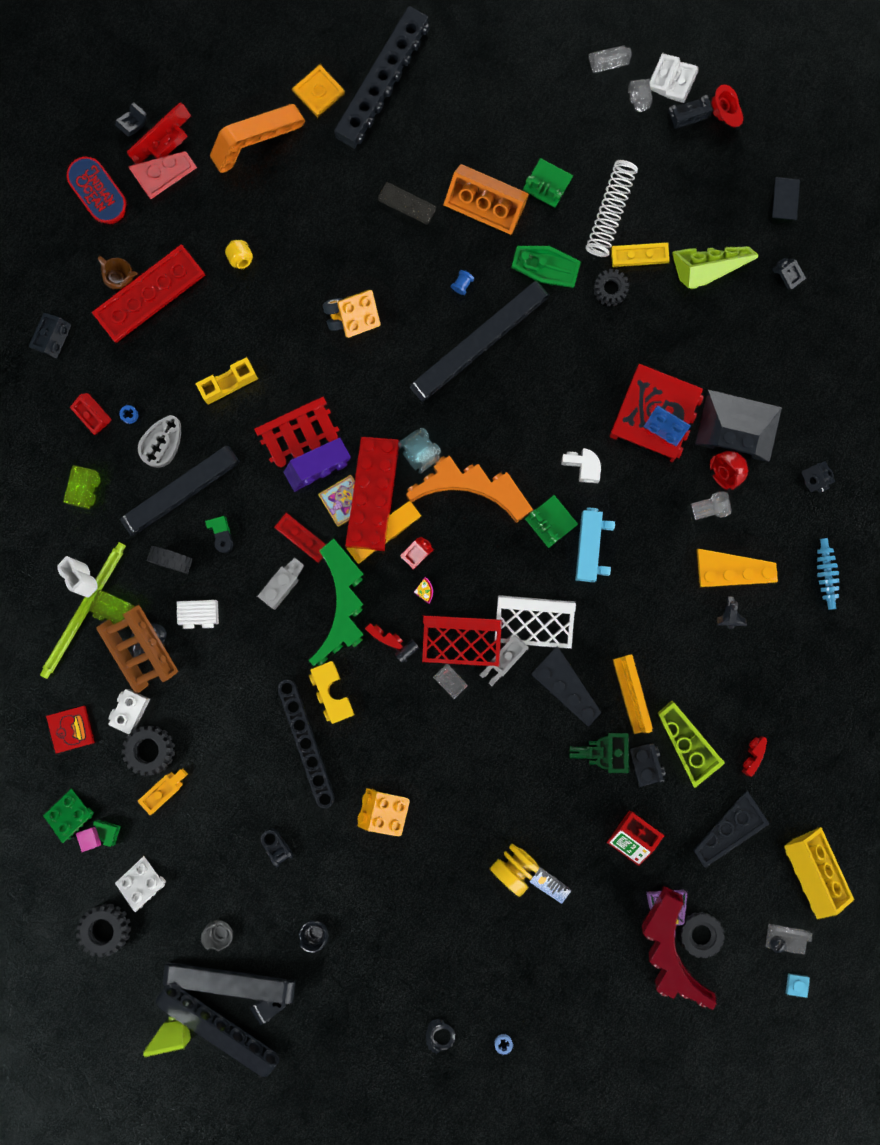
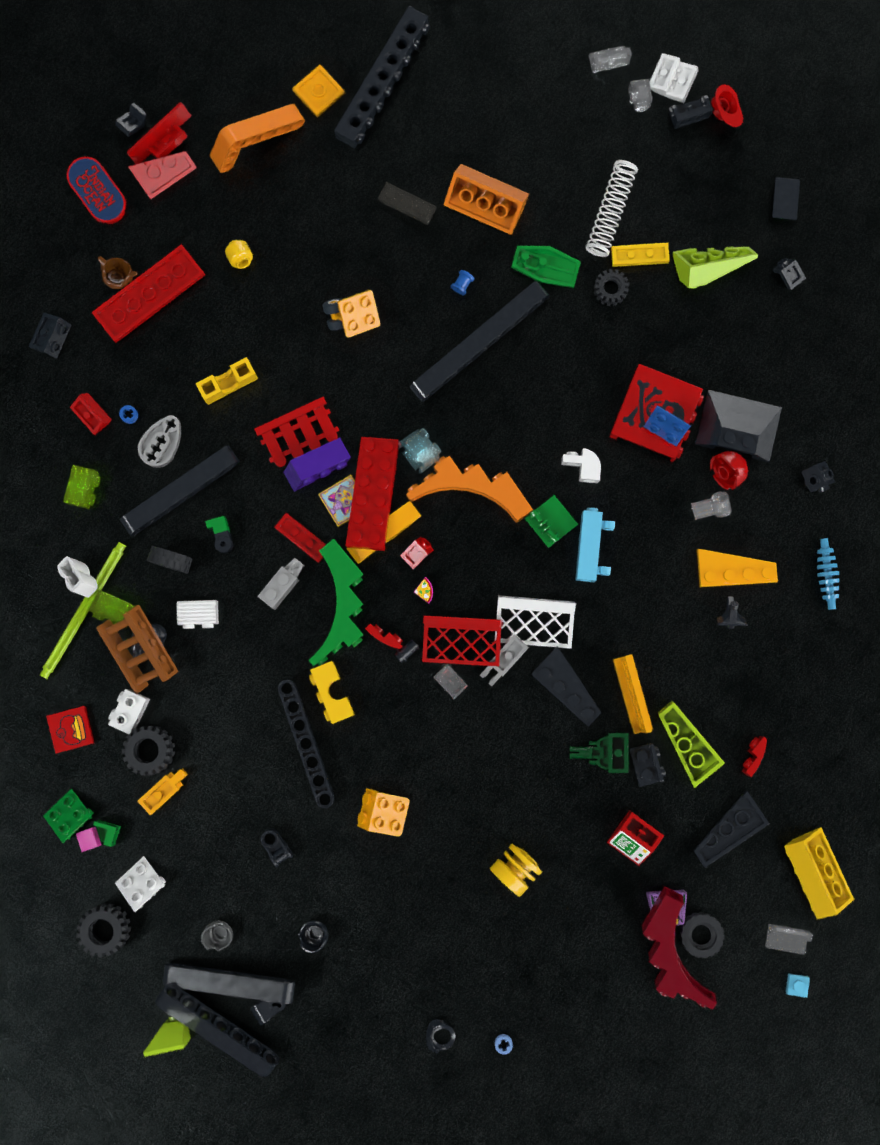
(547, 182): green hinge -> none
(550, 885): sticker -> none
(775, 941): black hinge -> none

